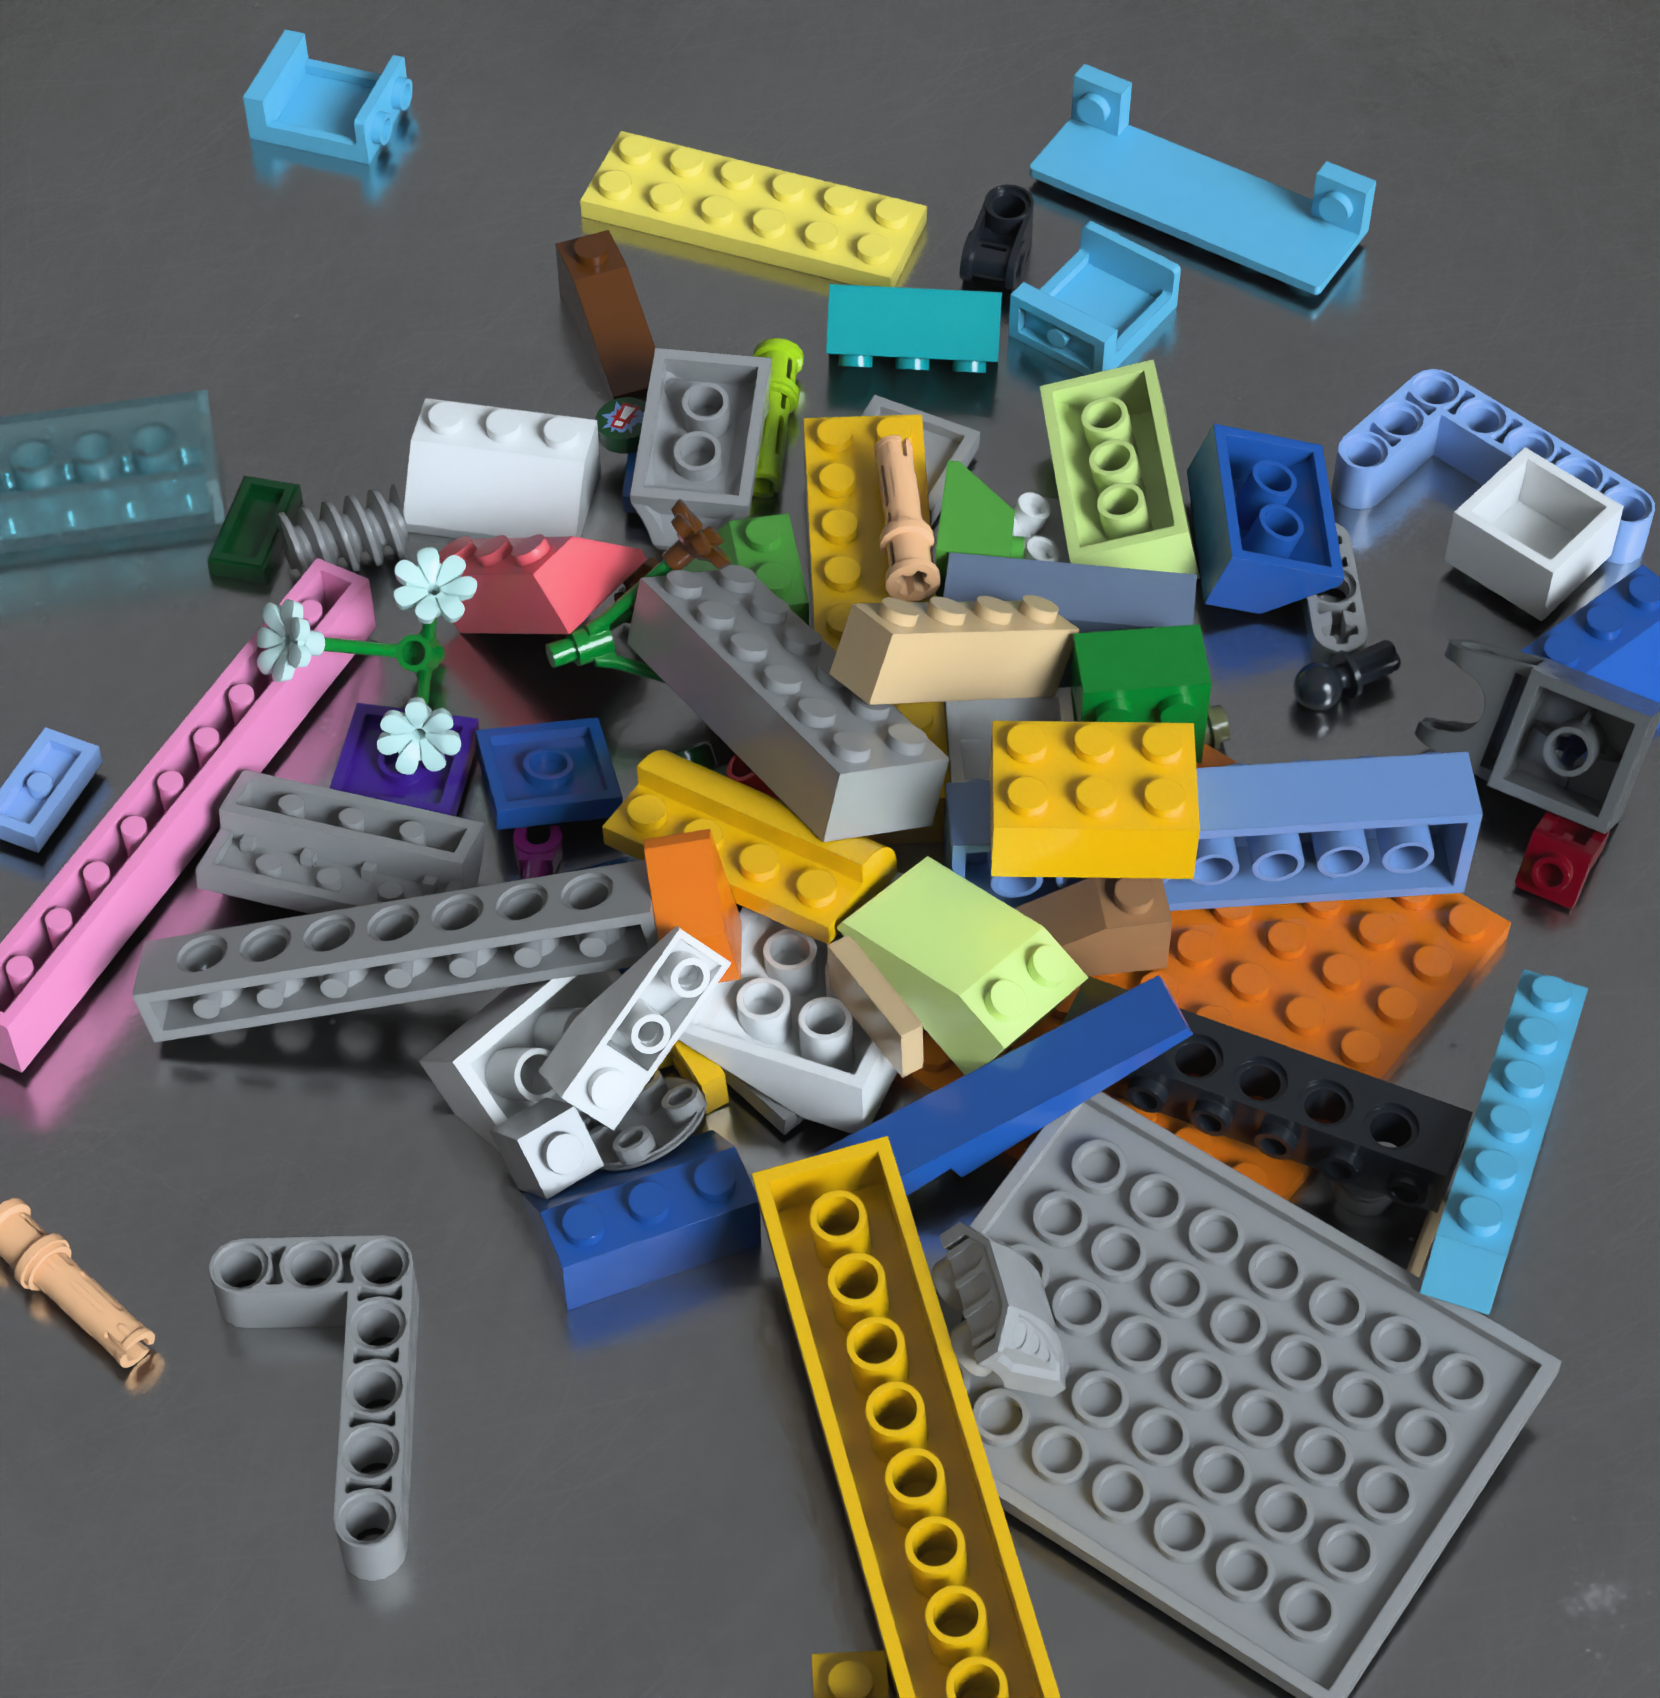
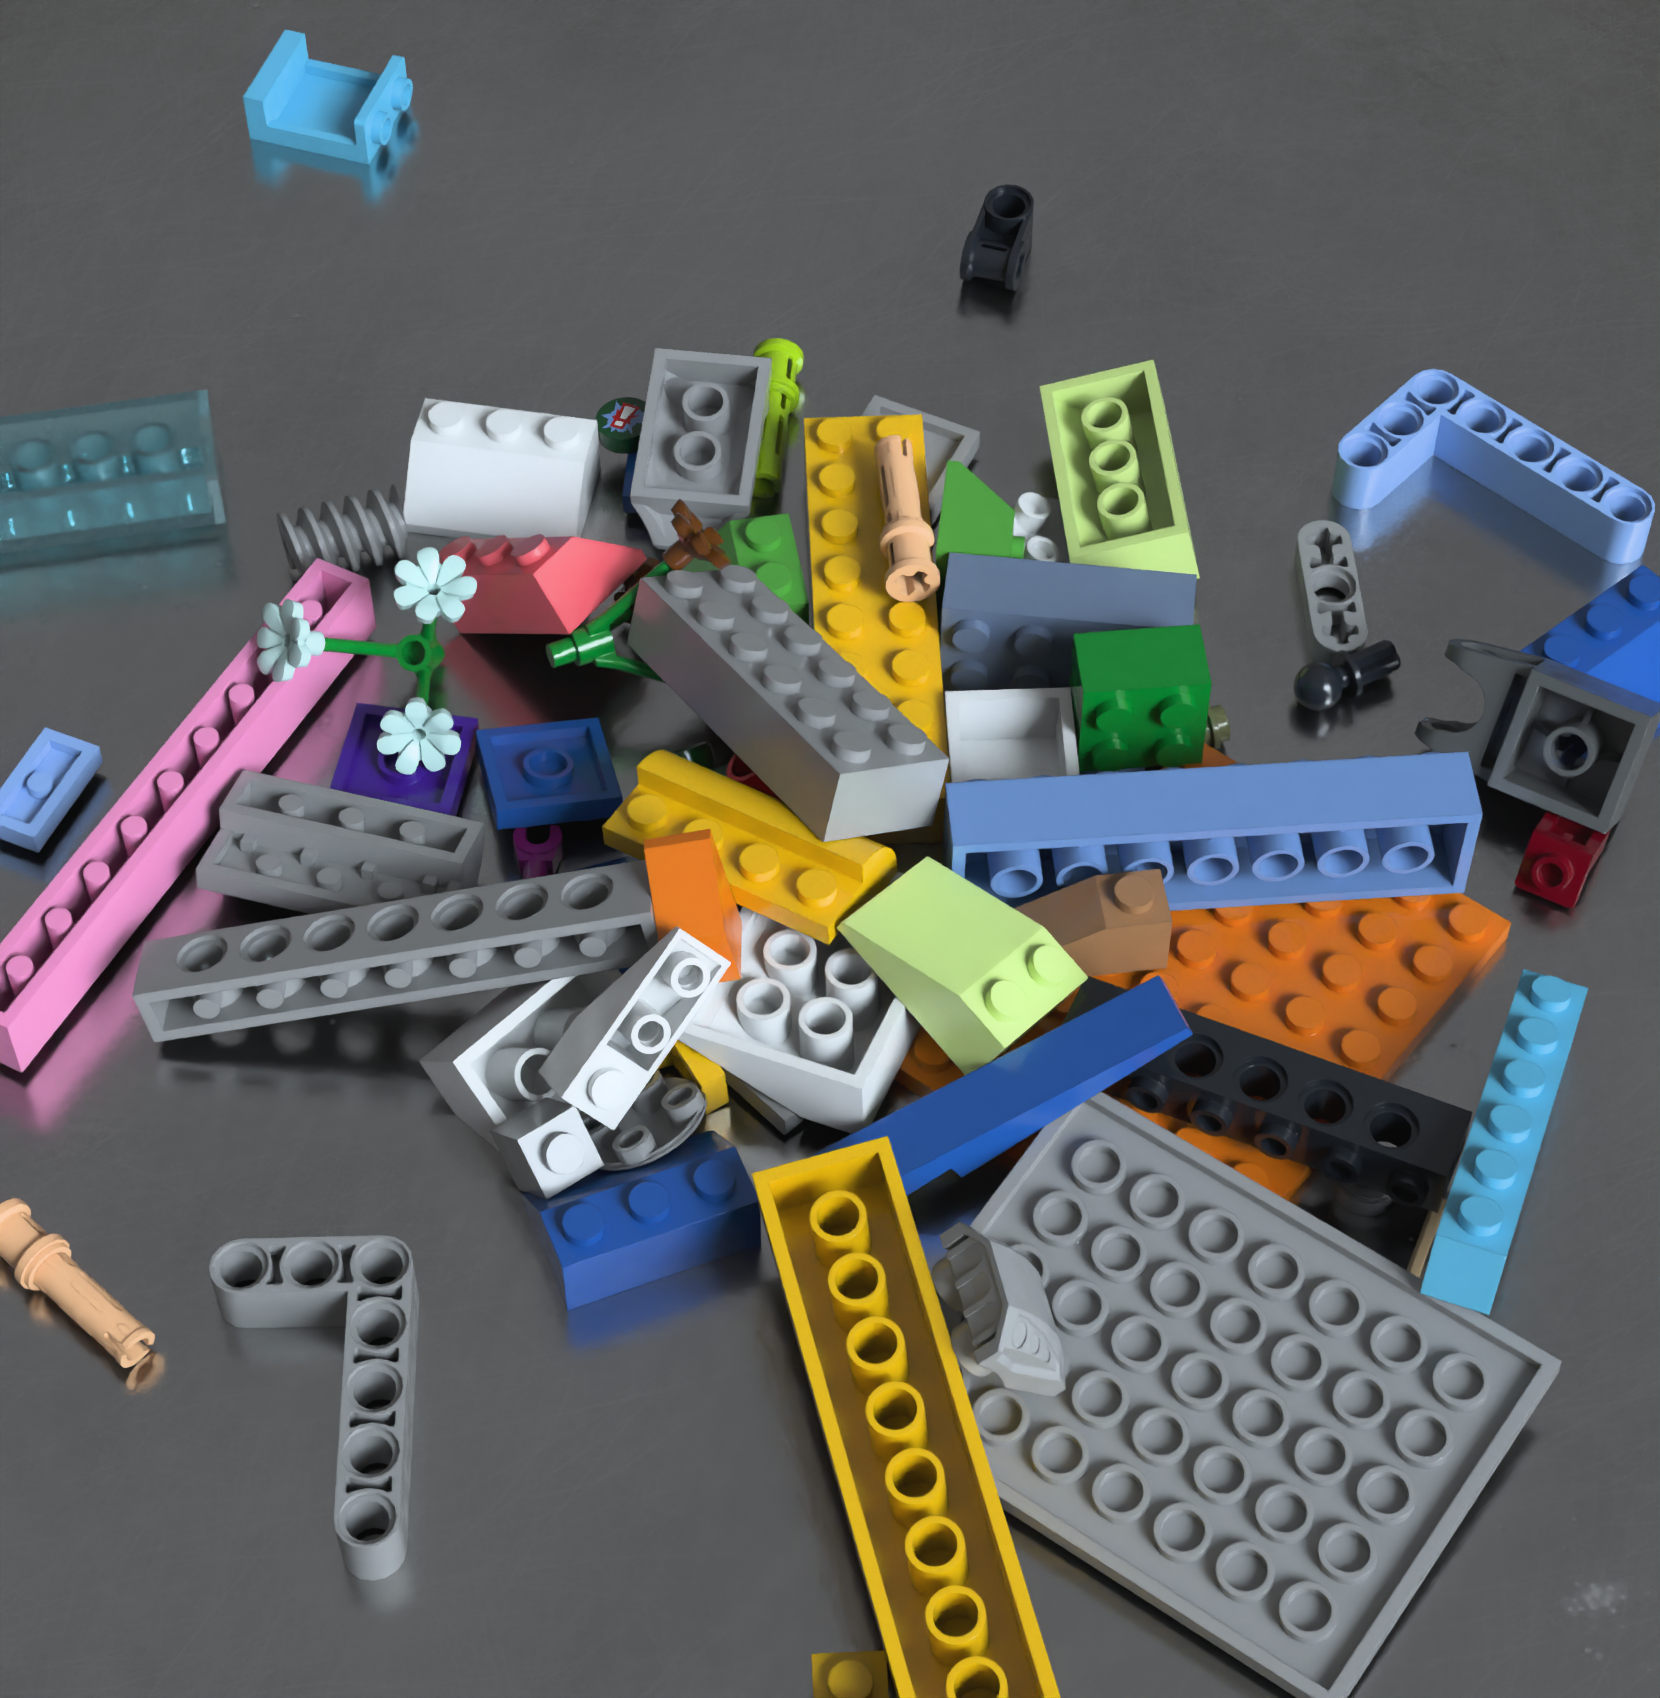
(250, 533): dark green tile -> none
(606, 312): reddish brown slope -> none
(754, 211): light yellow plate -> none
(876, 1005): tan tile -> none
(913, 326): teal slope -> none
(953, 650): tan brick -> none
(1093, 799): yellow brick -> none
(1097, 302): medium azure panel -> none
(1201, 197): medium azure bracket -> none
(1262, 520): blue slope -> none
(1533, 533): white piece -> none

